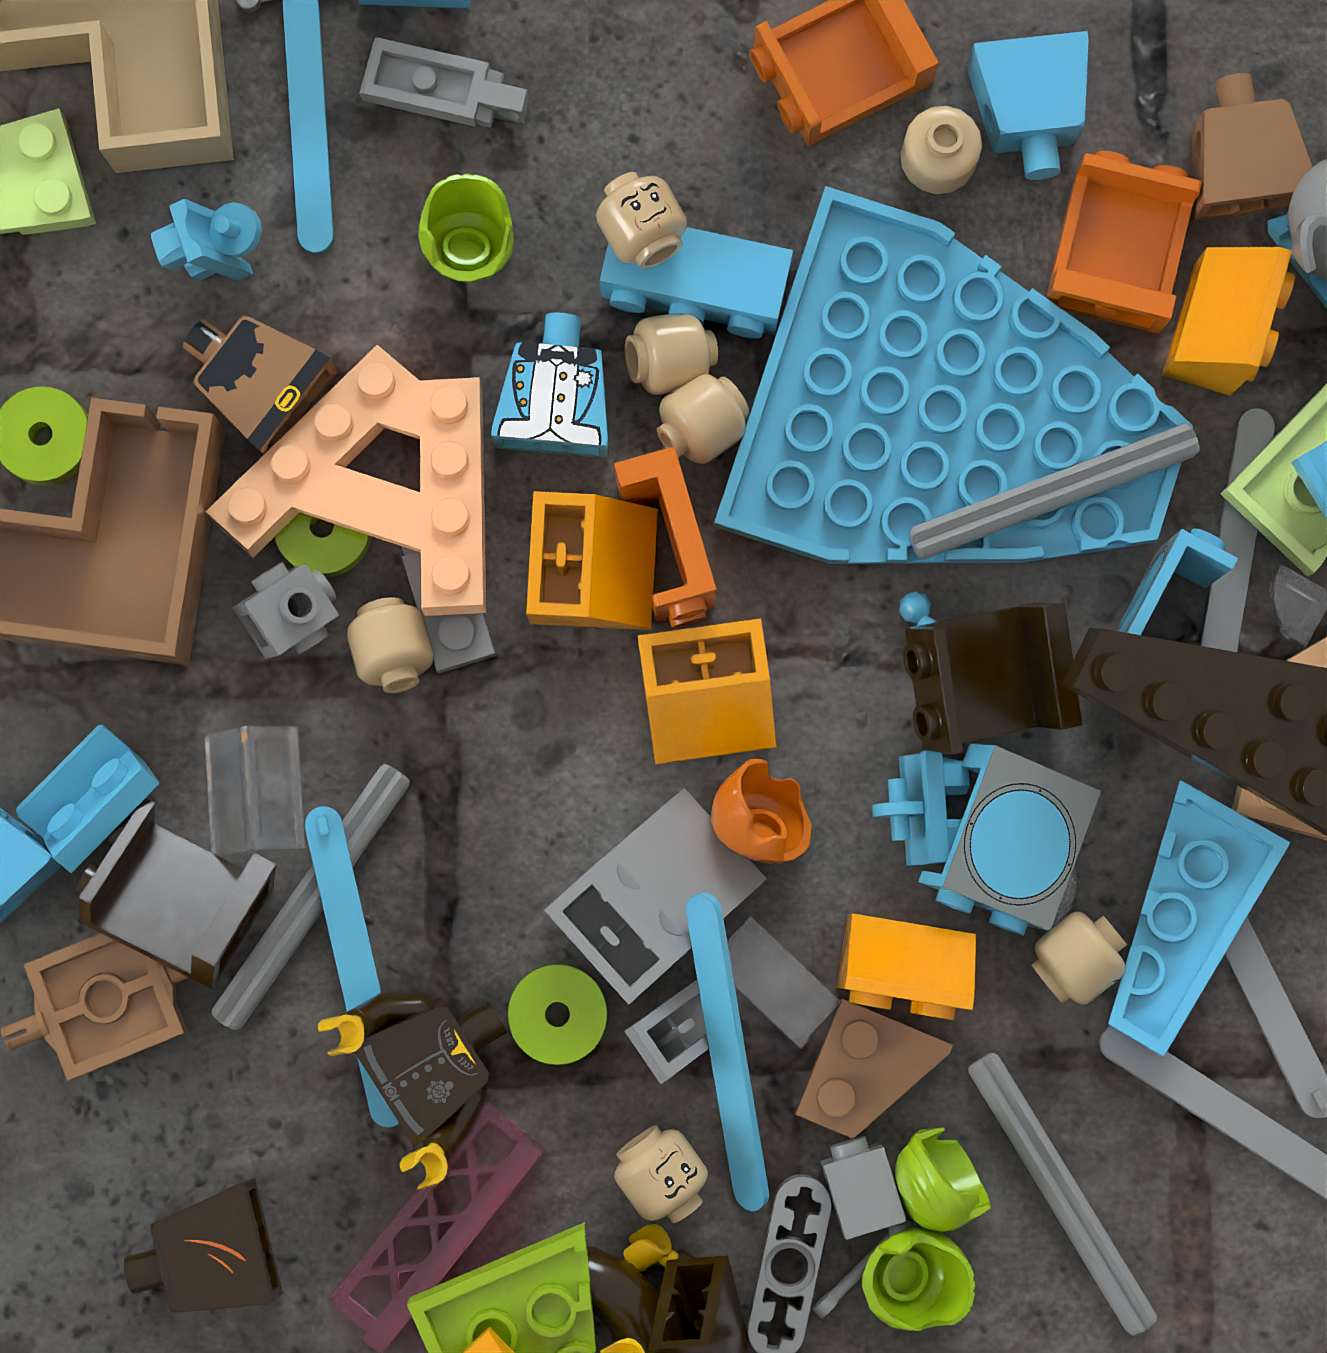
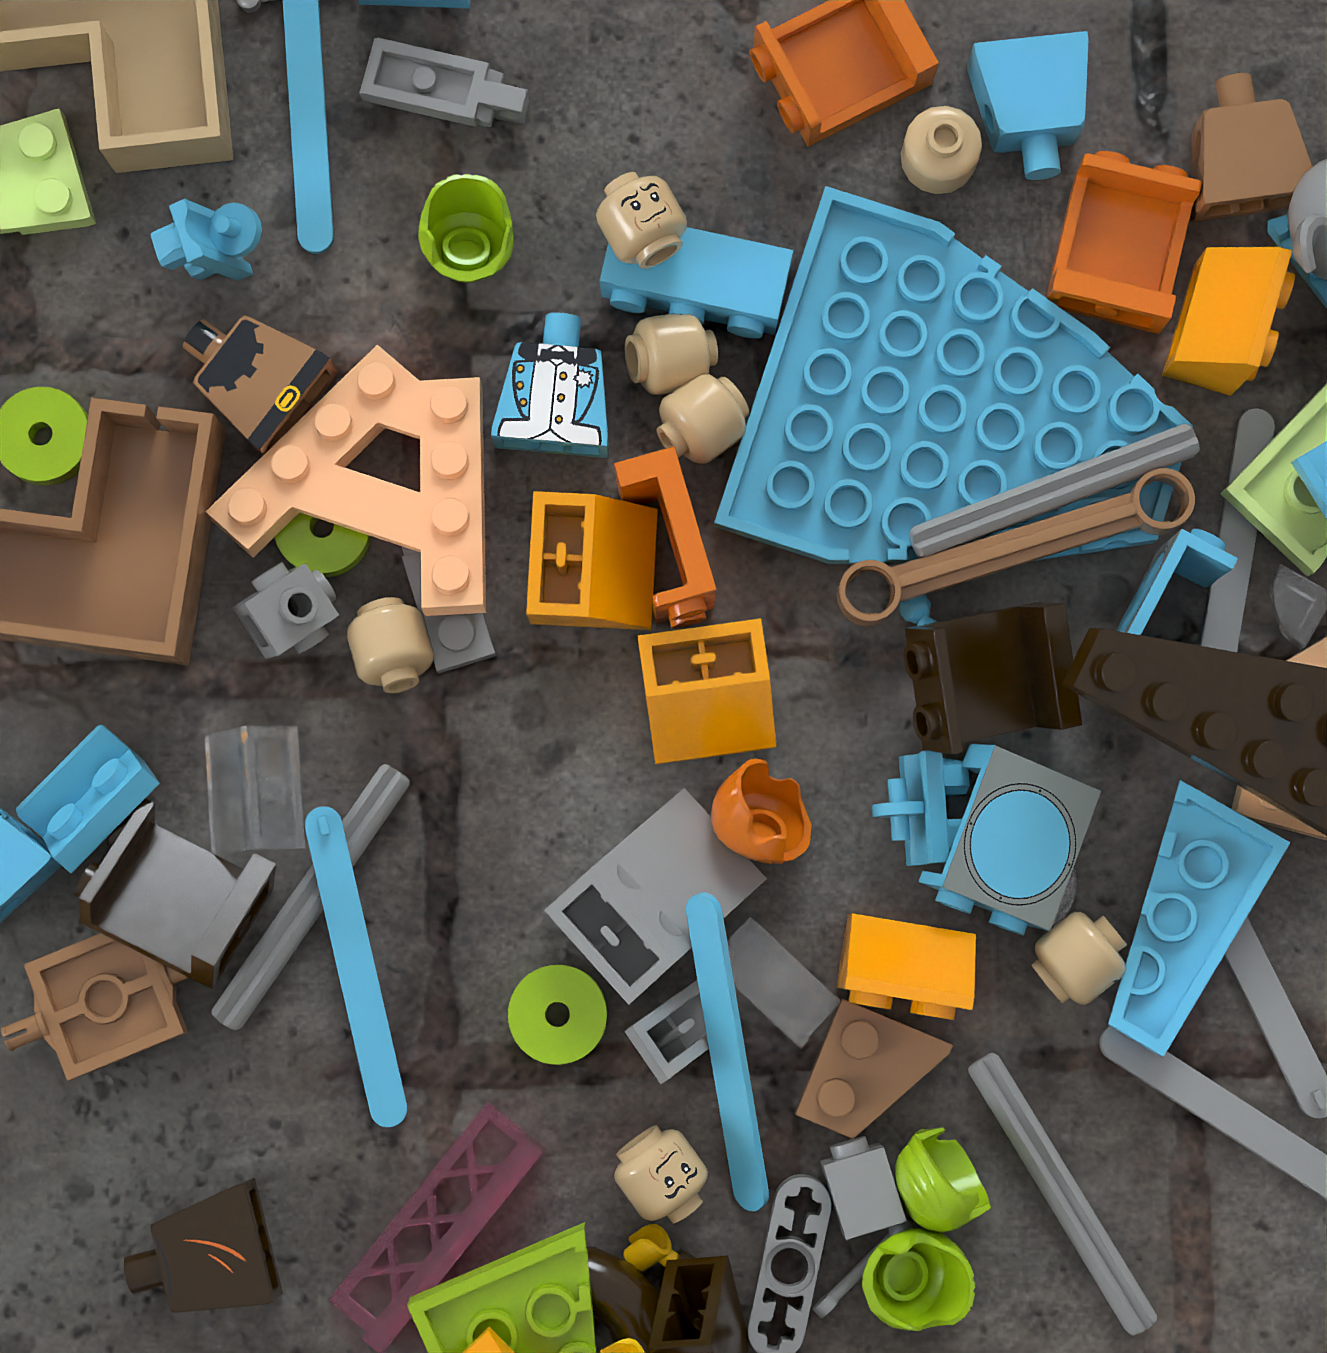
(422, 1068): dark brown torso -> none
(1018, 546): none -> medium nougat piece

